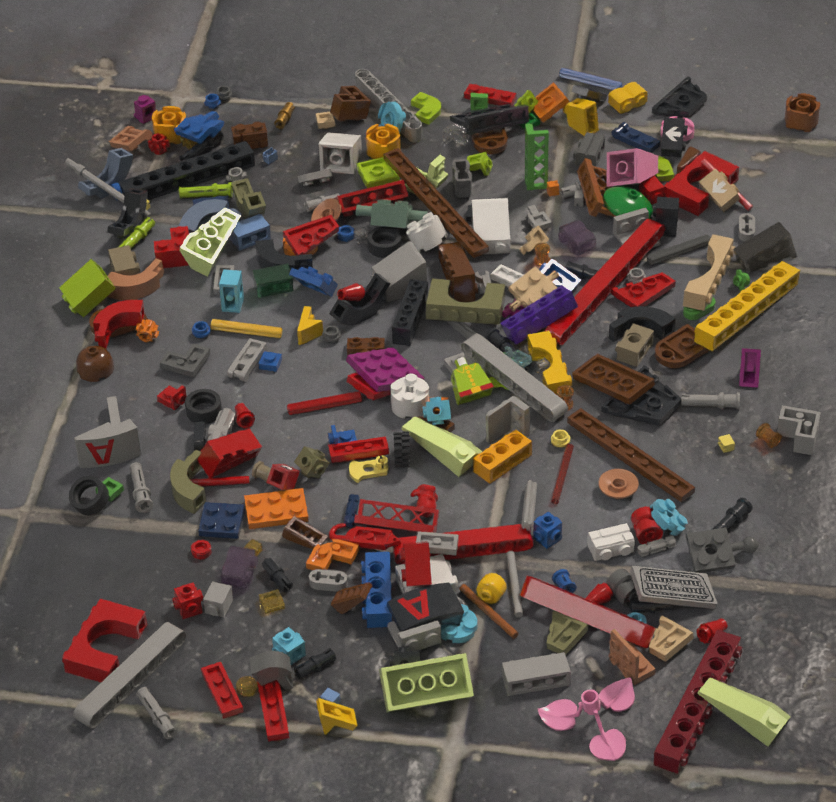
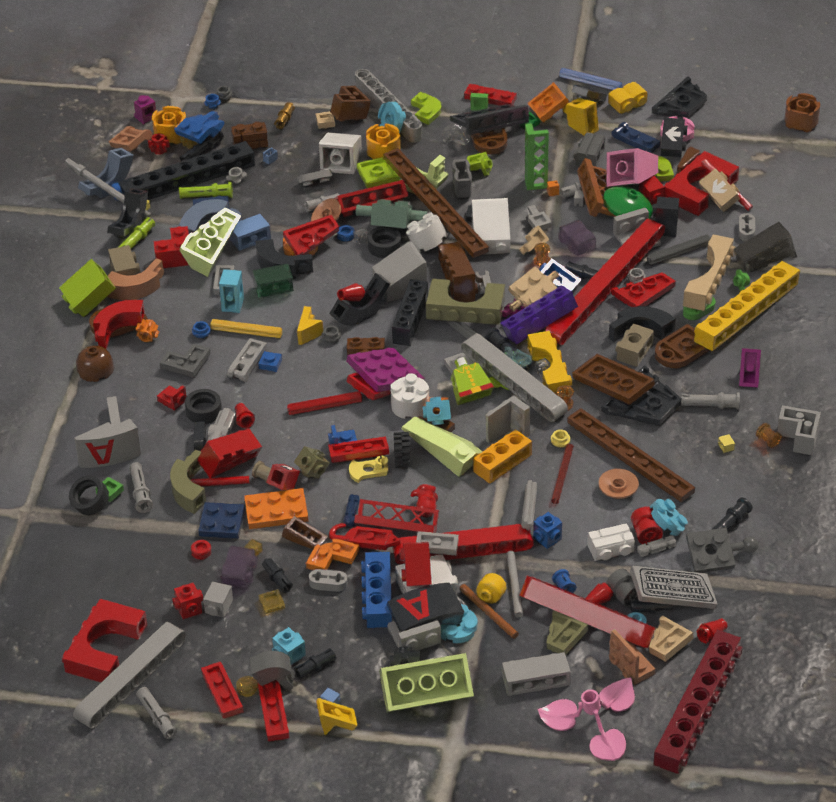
(248, 201): olive arch -> none
(315, 281): blue plate -> none
(350, 597): reddish brown slope -> none
(505, 275): white plate -> none
(527, 99): lime bracket -> none
(752, 713): yellowish green wedge -> none

